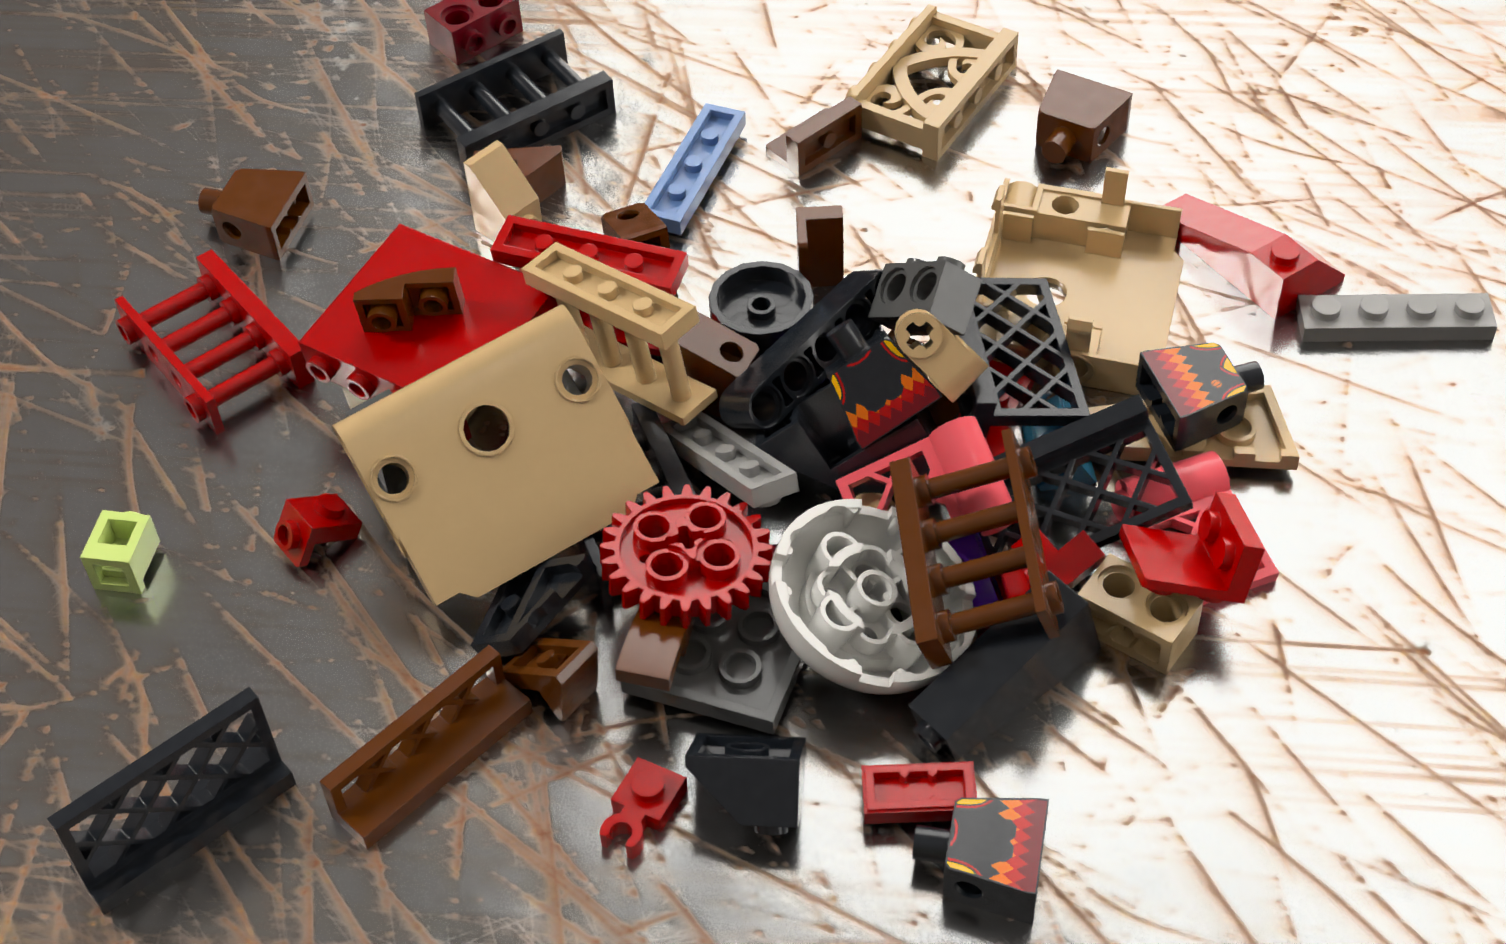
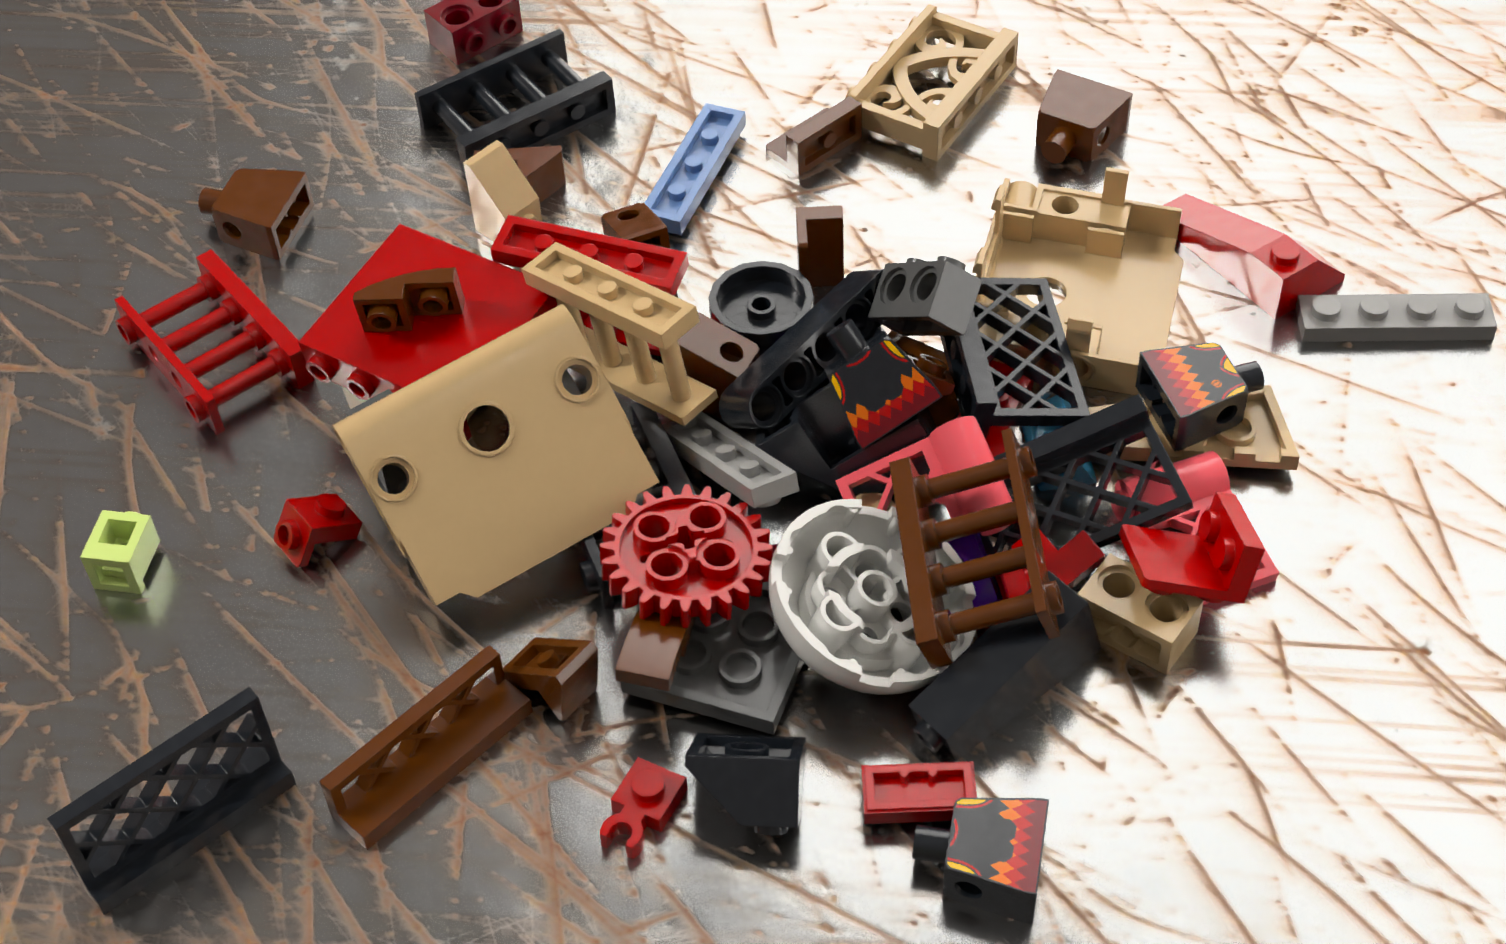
(530, 603): black wing -> none
(944, 358): tan piece -> none

